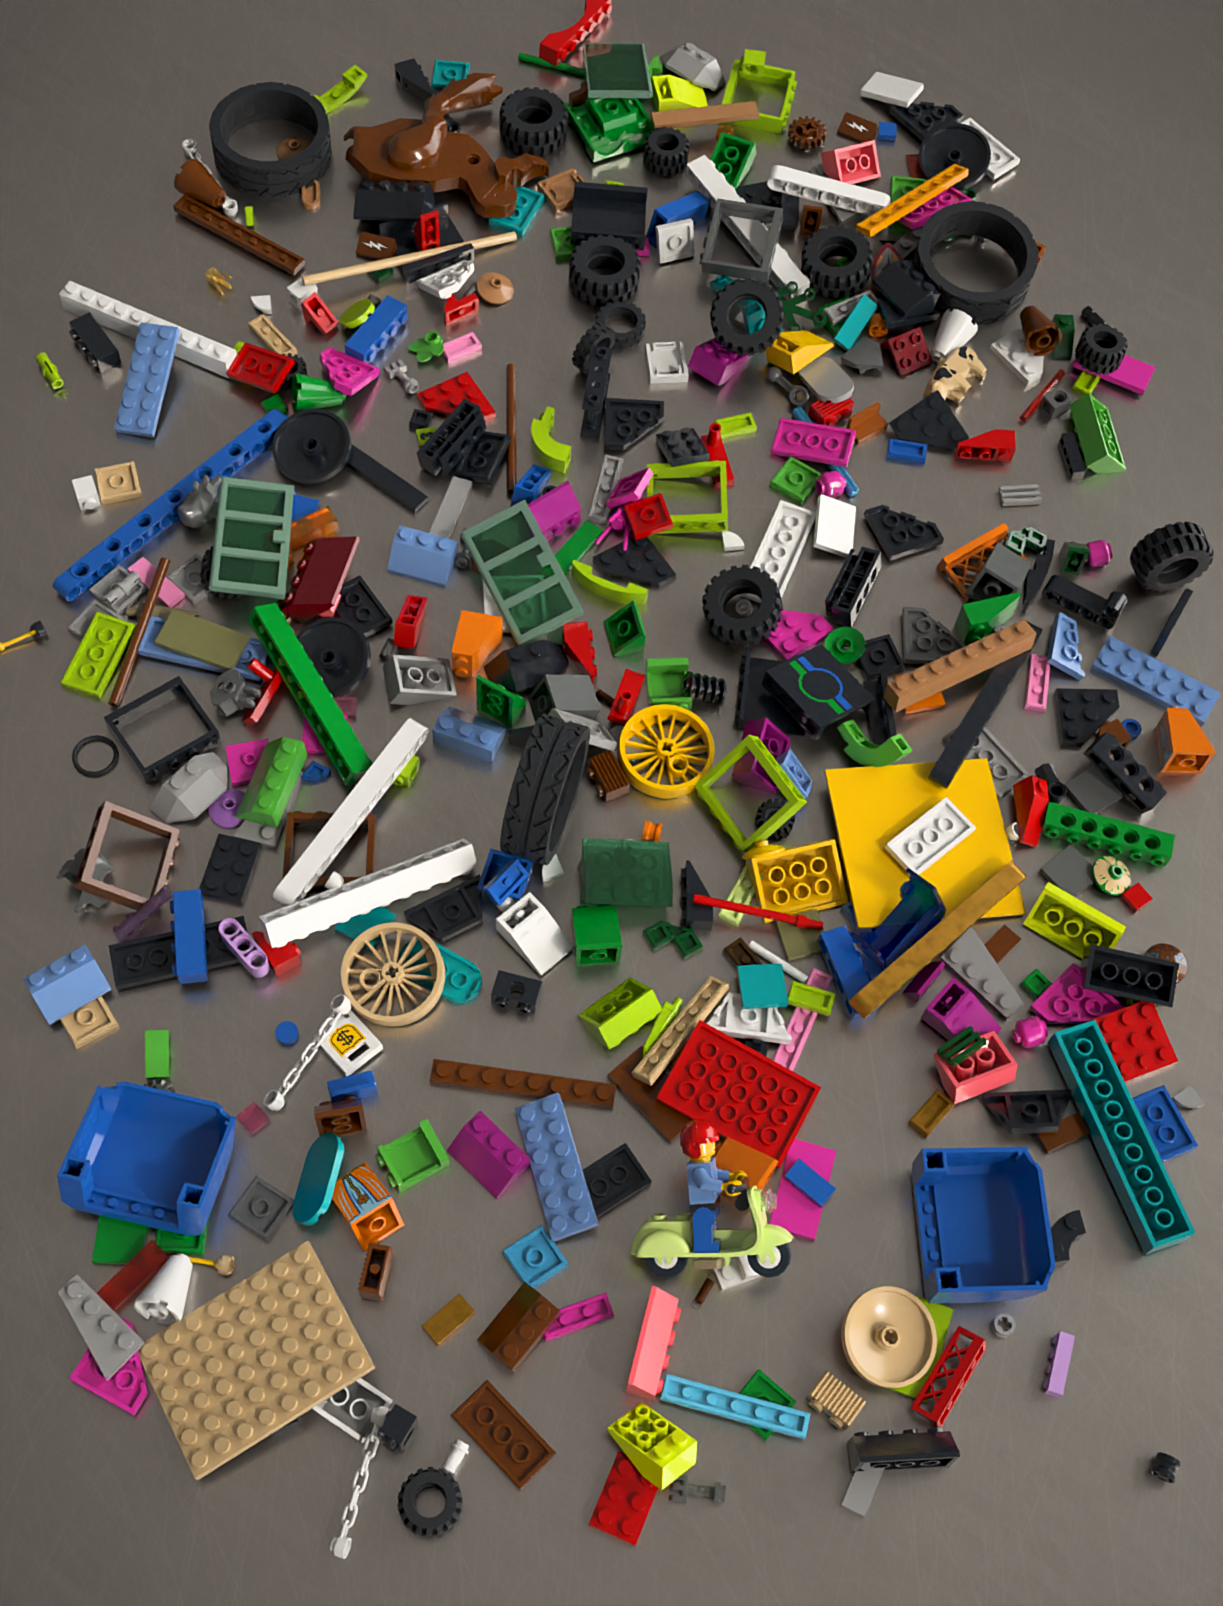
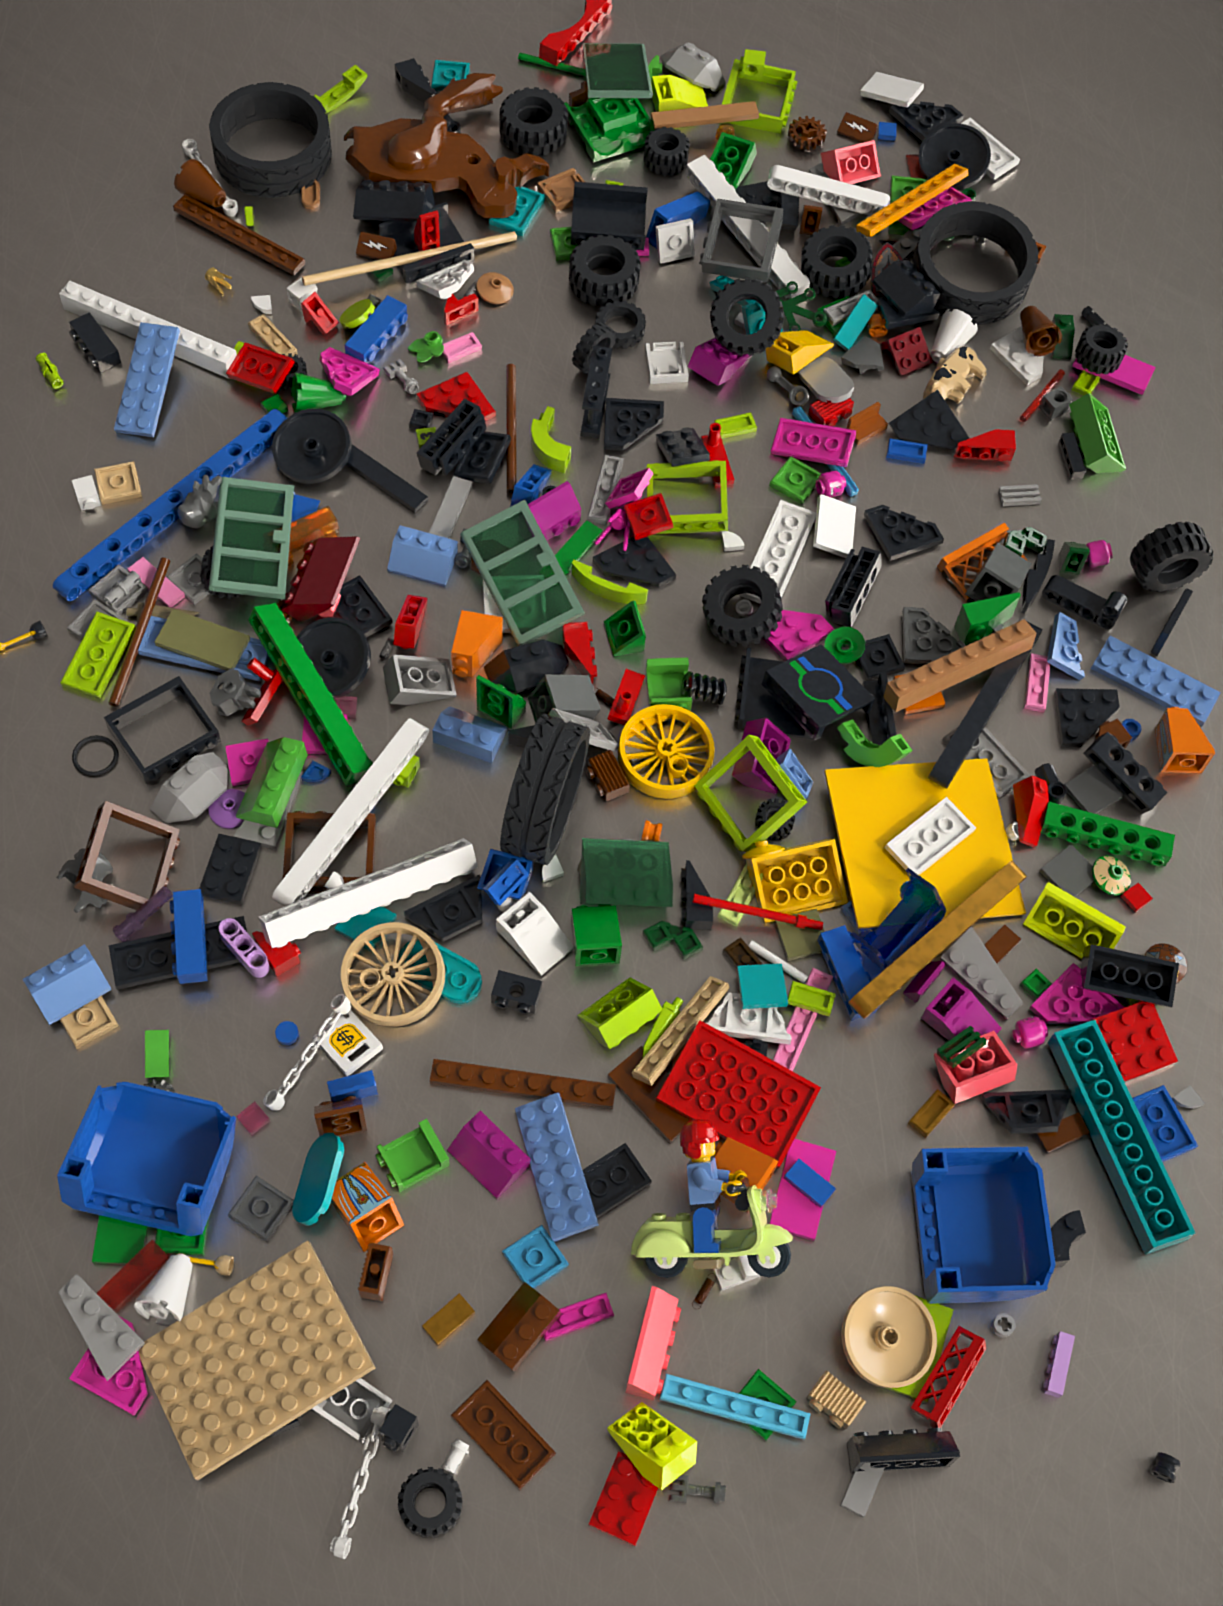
(291, 147): medium nougat dish -> none

